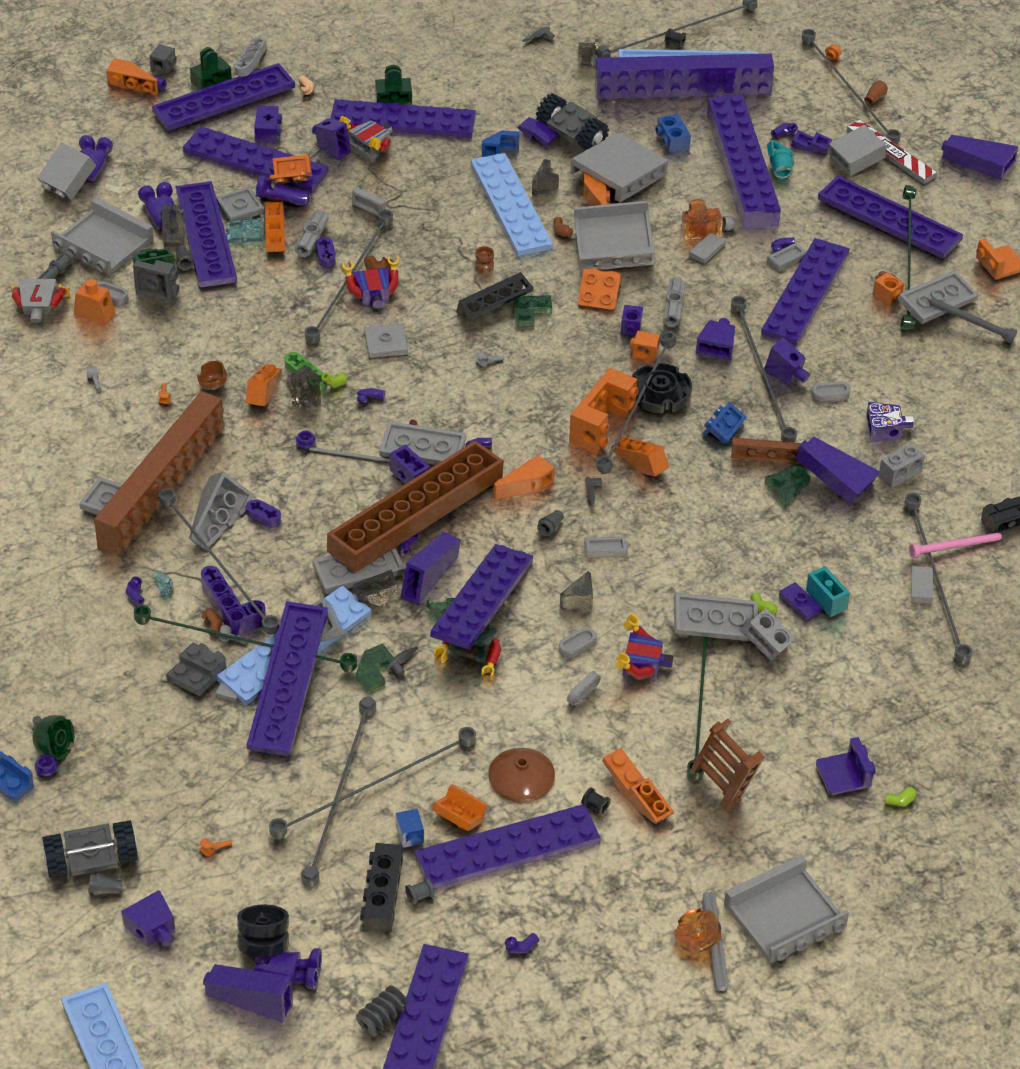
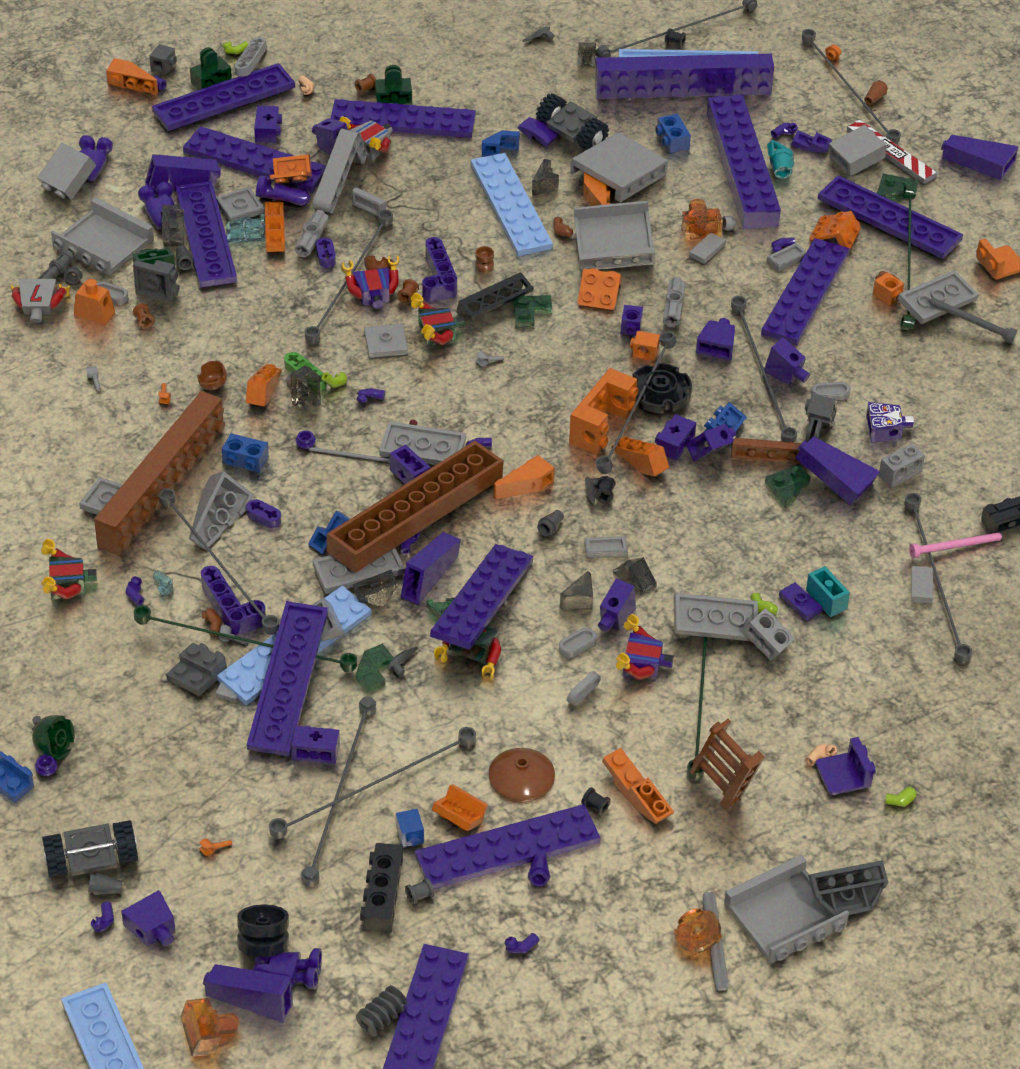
(65, 573): none -> torso
(71, 279): none -> dark grey plate
(107, 918): none -> dark purple arm
(143, 316): none -> dark orange bush
(181, 171): none -> dark purple slope
(205, 1027): none -> clear orange brick
(229, 49): none -> lime arm
(245, 452): none -> blue brick
(315, 744): none -> dark purple brick
(319, 538): none -> blue slope
(347, 149): none -> light grey beam
(365, 84): none -> dark orange bush
(409, 288): none -> dark orange bush
(436, 324): none -> torso
(444, 279): none -> dark purple beam
(539, 871): none -> dark purple cone
(604, 493): none -> black bush
(617, 605): none -> dark purple torso
(637, 574): none -> clear smoke slope
(676, 435): none -> dark purple brick
(716, 438): none -> dark purple torso
(821, 412): none -> dark grey brick
(821, 751): none -> light nougat arm
(840, 225): none -> orange bracket
(849, 888): none -> dark grey wedge
(894, 185): none -> clear green wing

